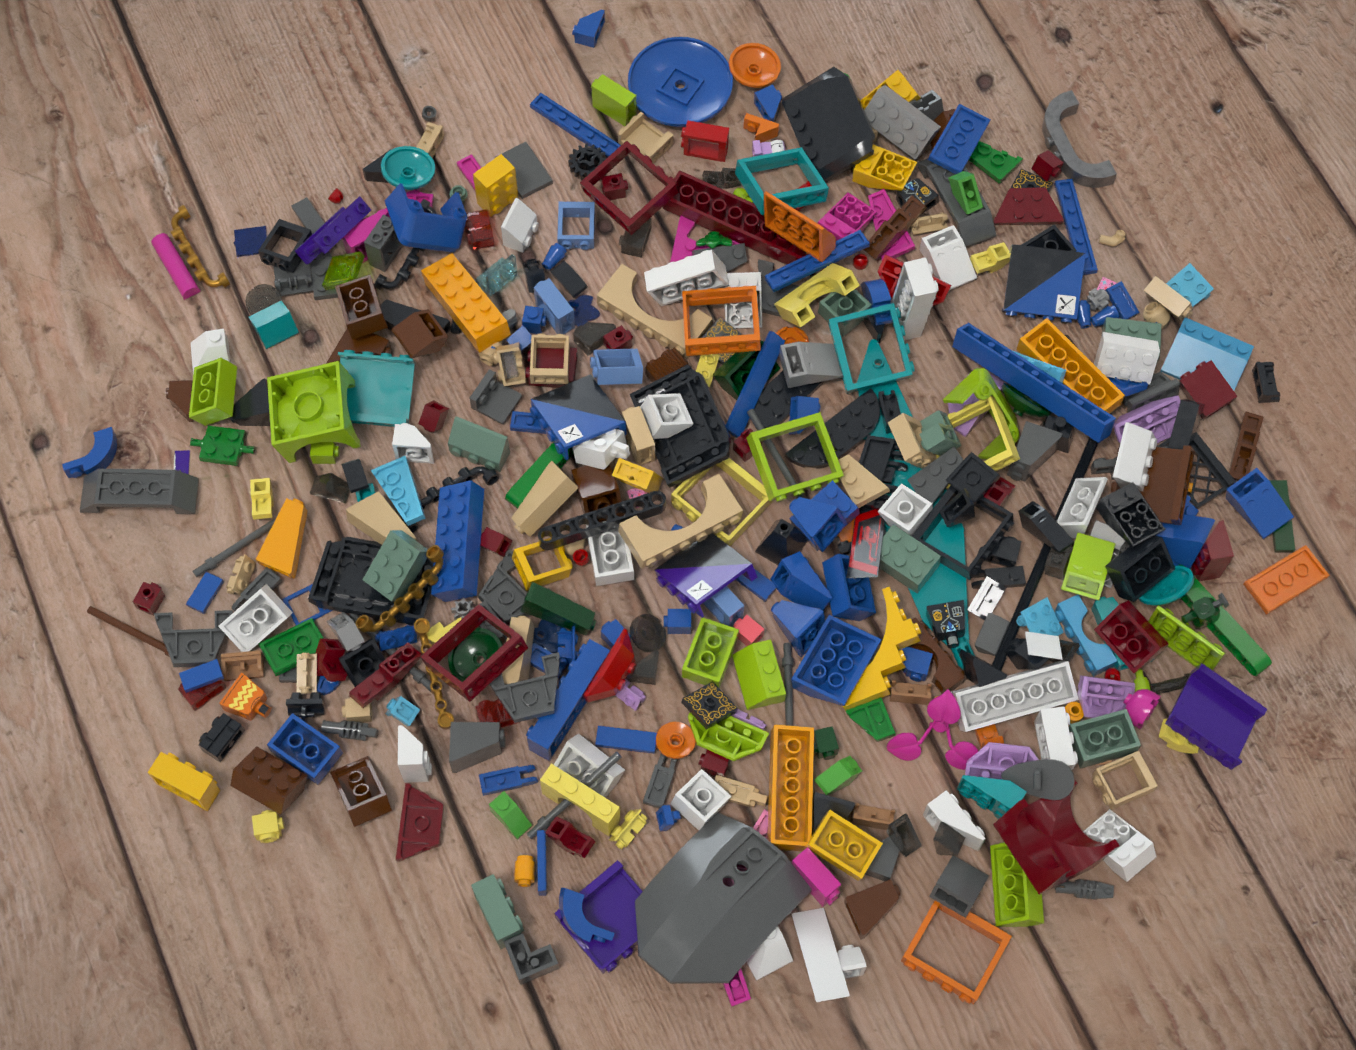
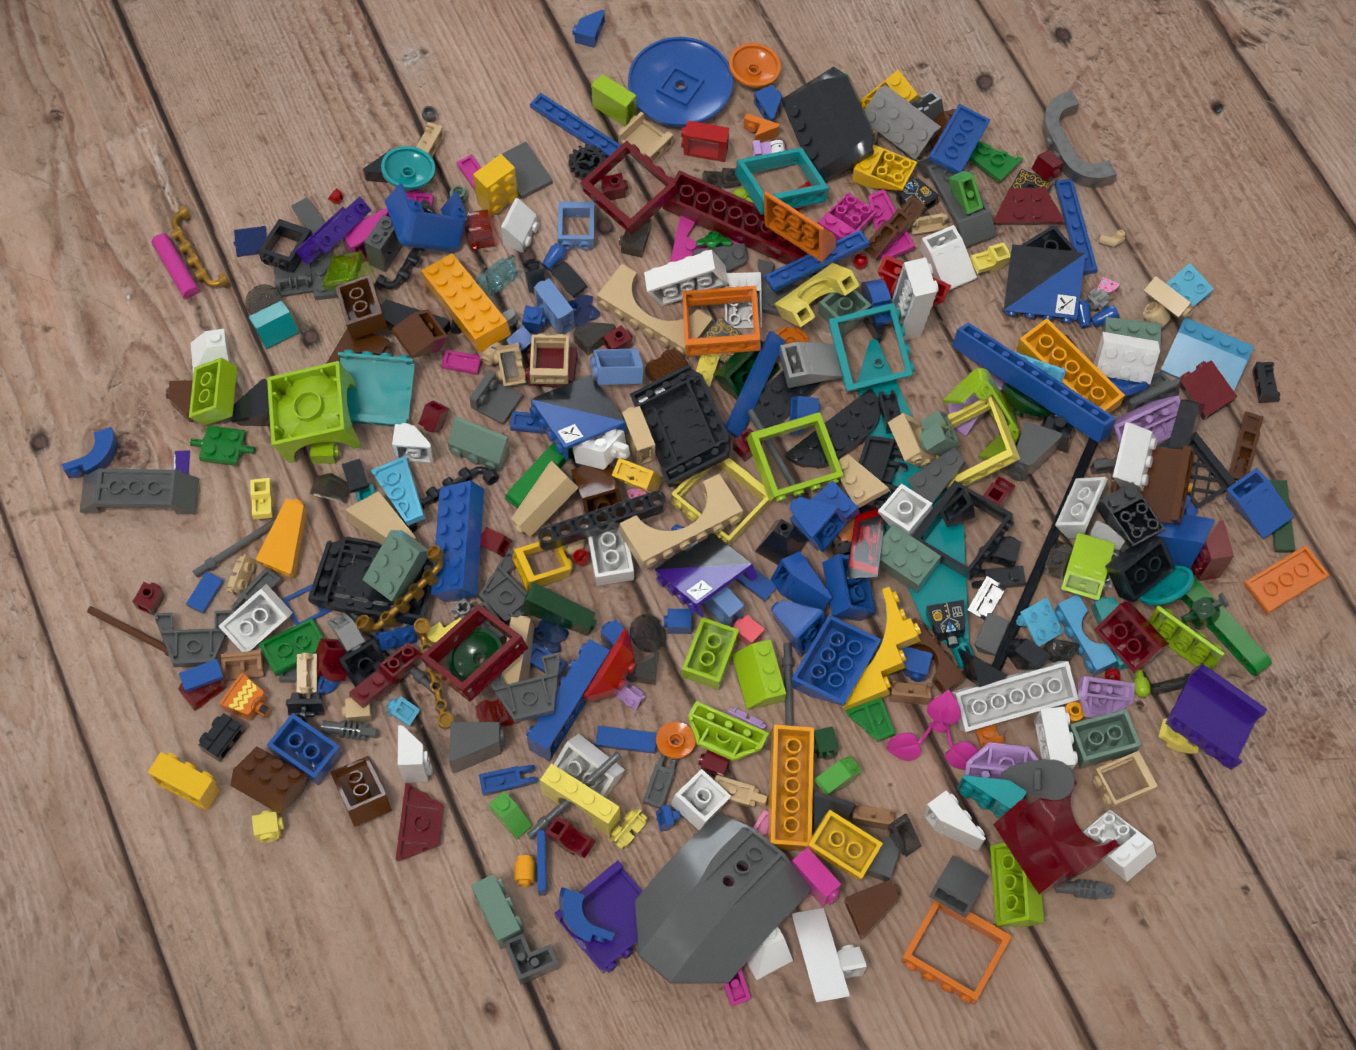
(461, 362): none -> dark pink tile
(569, 641): blue hinge -> none
(665, 415): white slope -> none
(709, 705): black plate -> none
(947, 840): clear smoke slope -> none
(974, 476): black plate -> none
(1043, 645): white sticker -> none
(1044, 527): black slope -> none
(1122, 301): blue tile -> none
(1141, 706): dark pink cylinder -> none

